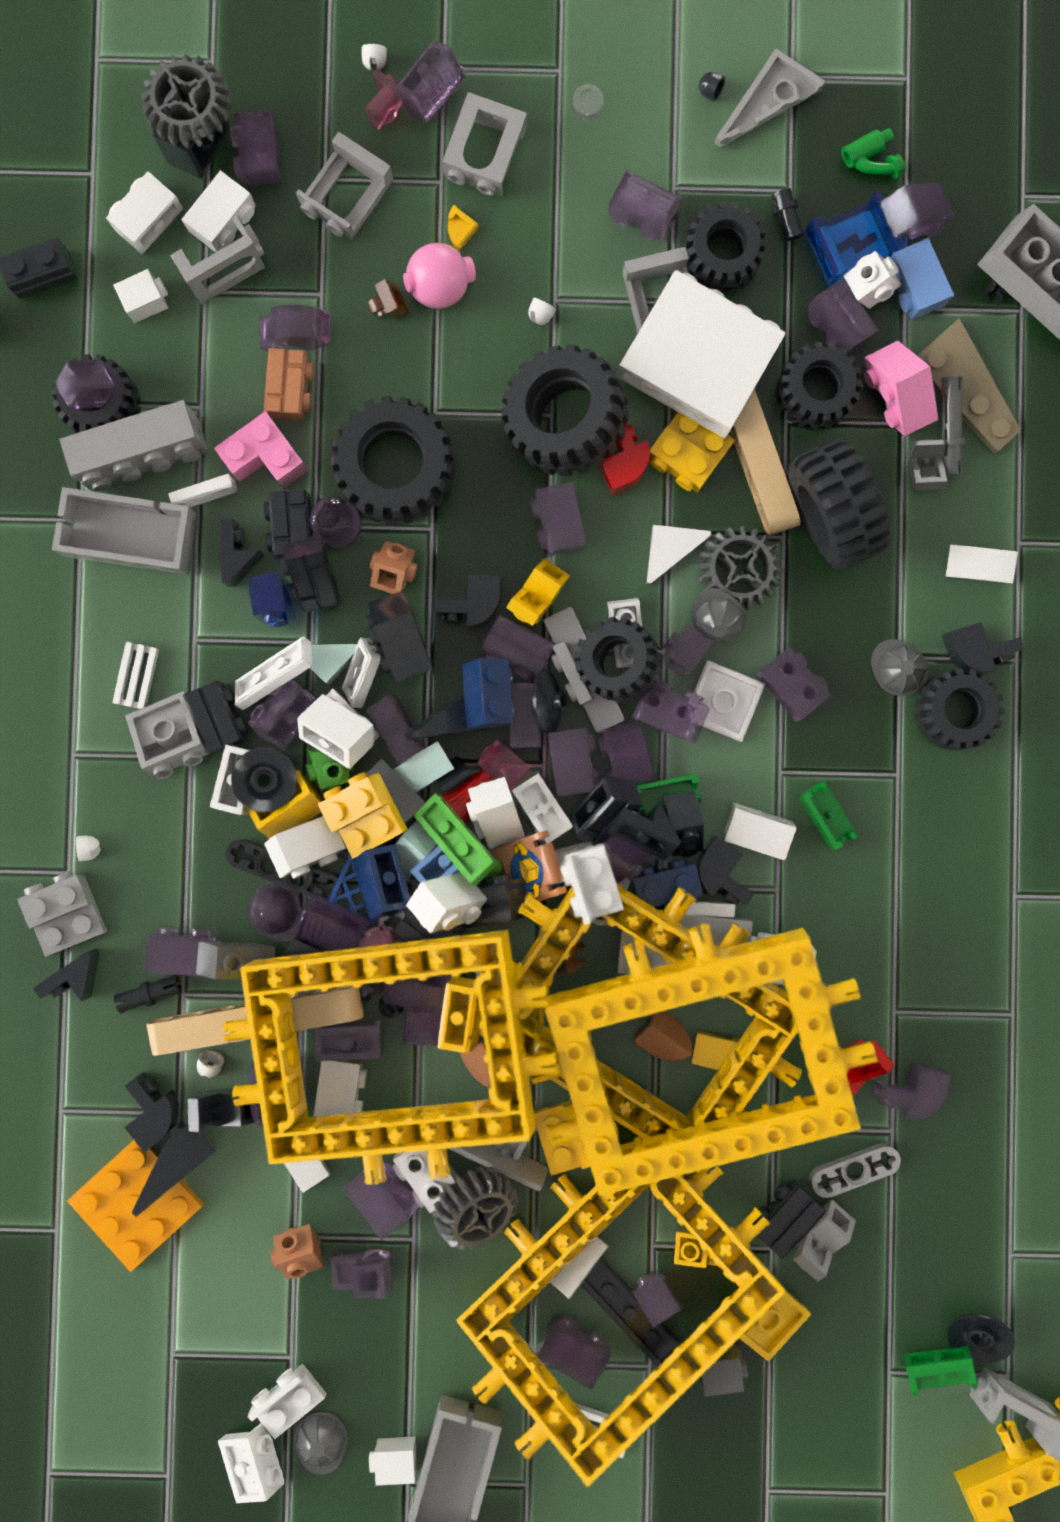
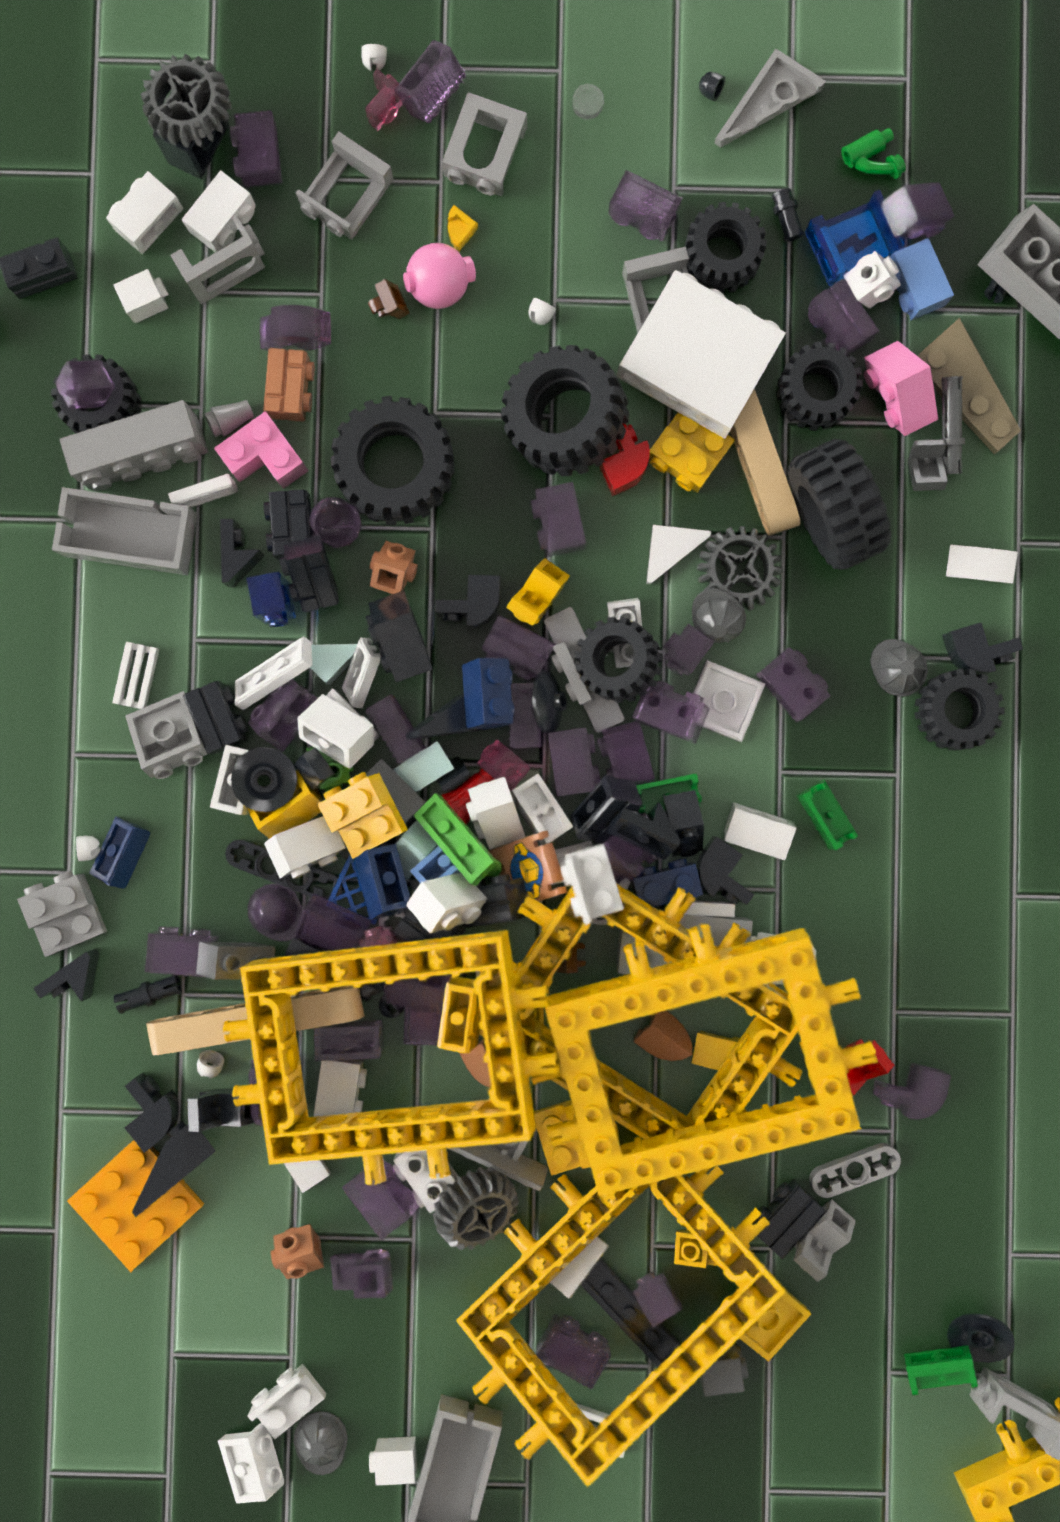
(120, 853): none -> dark blue slope
(228, 417): none -> light grey cone
(313, 768): none -> black slope

